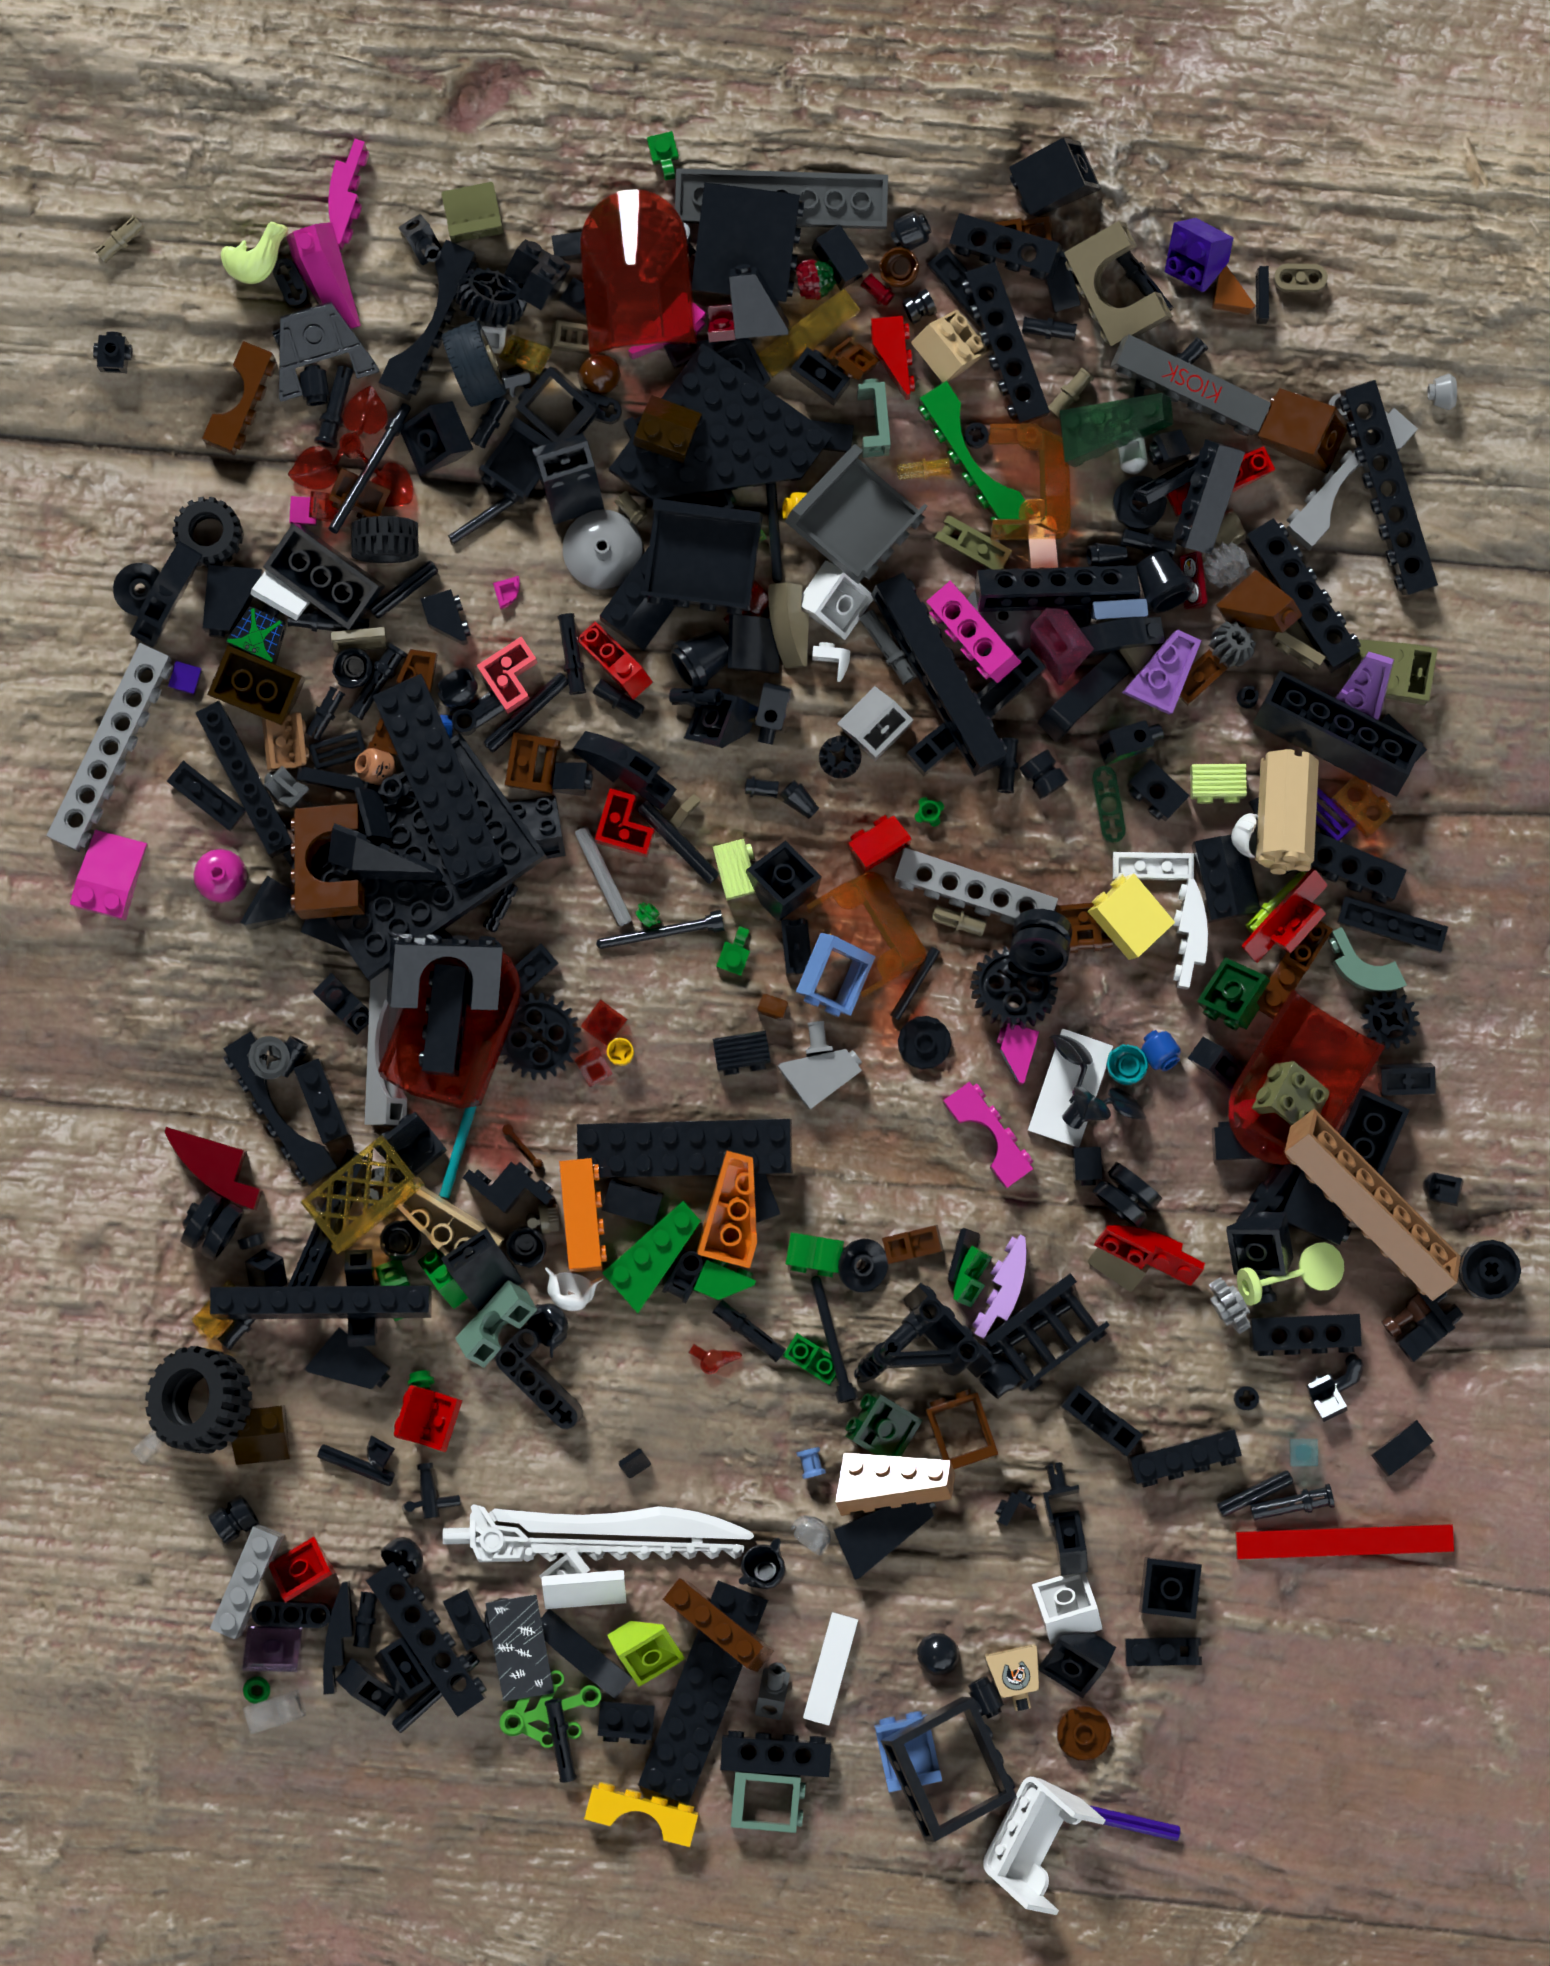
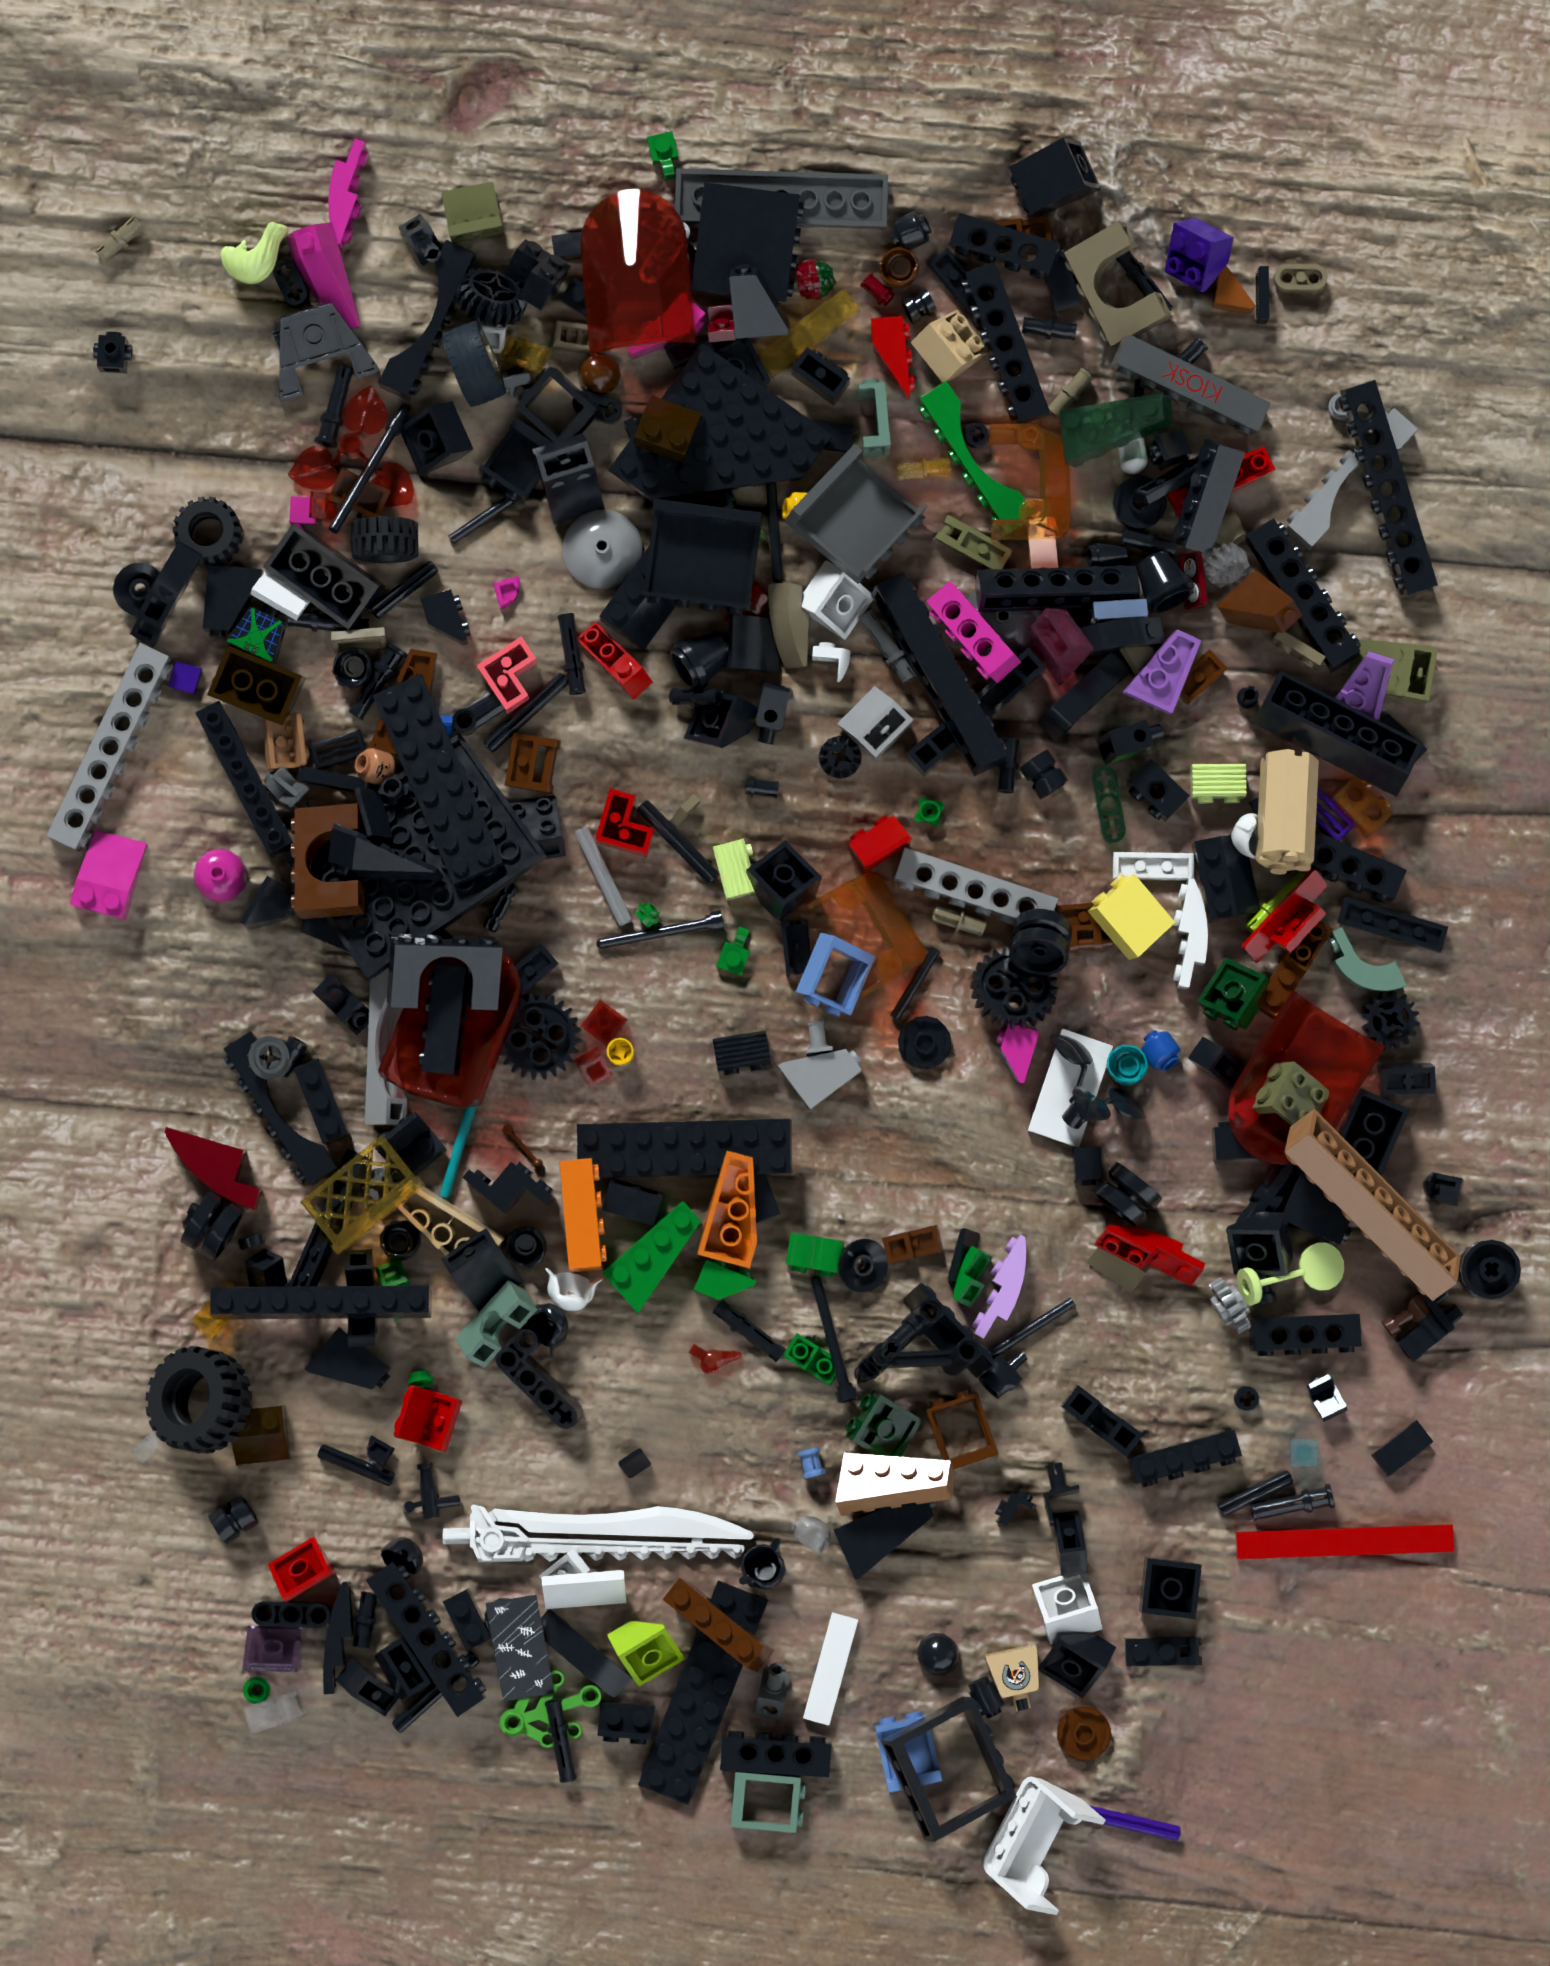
(206, 795): black plate -> none
(227, 429): reddish brown arch -> none
(235, 1332): black pin -> none
(236, 1603): light grey arch -> none
(314, 385): black brick -> none
(325, 713): black pin -> none
(441, 1278): green slope -> none
(457, 688): black hair -> none
(489, 422): black pin -> none
(547, 1218): dark tan piece -> none
(572, 778): black slope -> none
(618, 699): black axle -> none
(622, 762): black slope -> none
(631, 508): dark tan pin -> none
(675, 1822): yellow arch -> none
(684, 1278): black piece -> none
(772, 1007): reddish brown slope -> none
(799, 799): black cone -> none
(841, 254): black hinge -> none
(854, 359): reddish brown plate -> none
(968, 1106): dark pink arch -> none
(1043, 1306): black fence -> none
(1232, 644): dark grey gear -> none
(1303, 429): reddish brown slope -> none
(1353, 1373): black arm -> none
(1443, 391): light grey cone -> none

